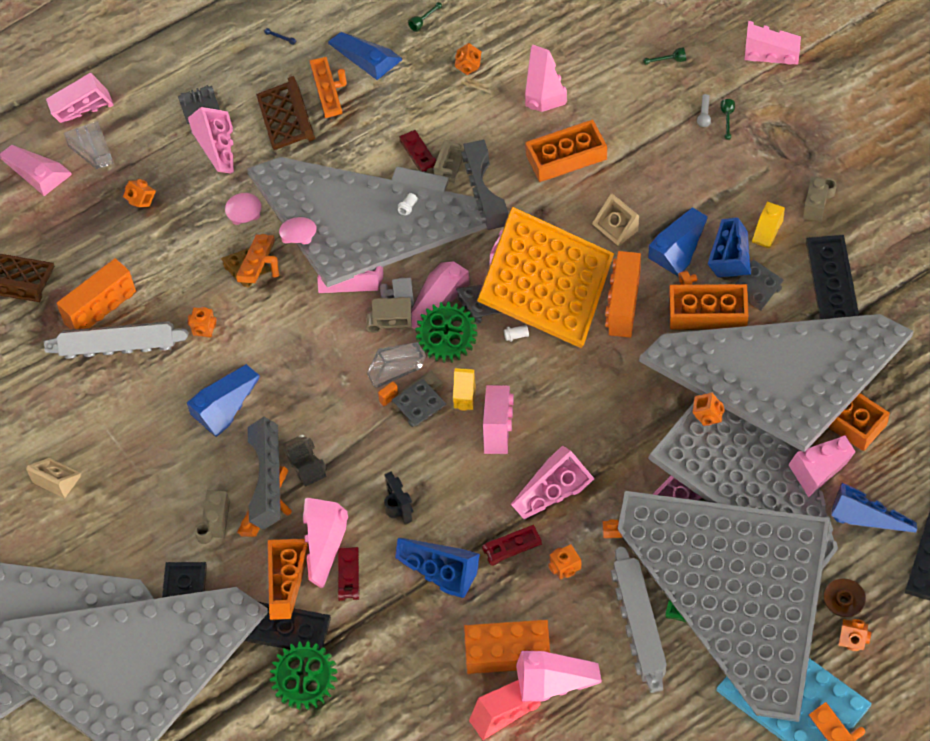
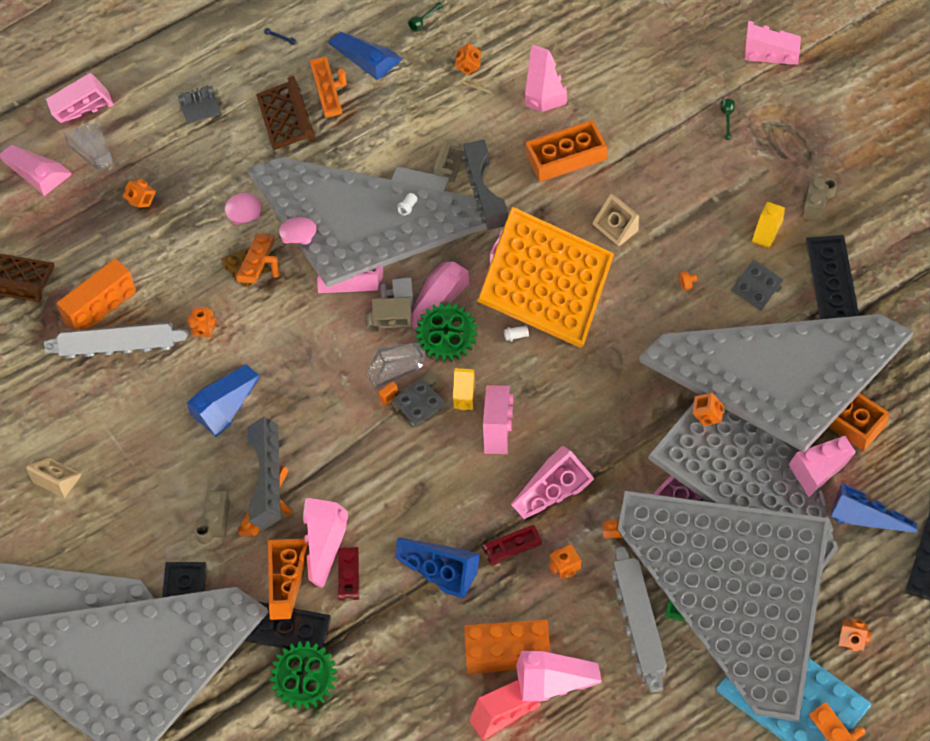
(213, 132): bright pink wedge -> none
(302, 458): clear smoke brick -> none
(397, 496): black plate -> none
(417, 151): dark red plate -> none
(468, 297): dark grey hinge -> none
(623, 294): orange brick -> none
(677, 243): blue wedge -> none
(678, 55): dark green hinge -> none
(704, 119): light grey bar -> none
(708, 306): orange brick -> none
(730, 250): blue wedge -> none
(847, 590): reddish brown dish -> none

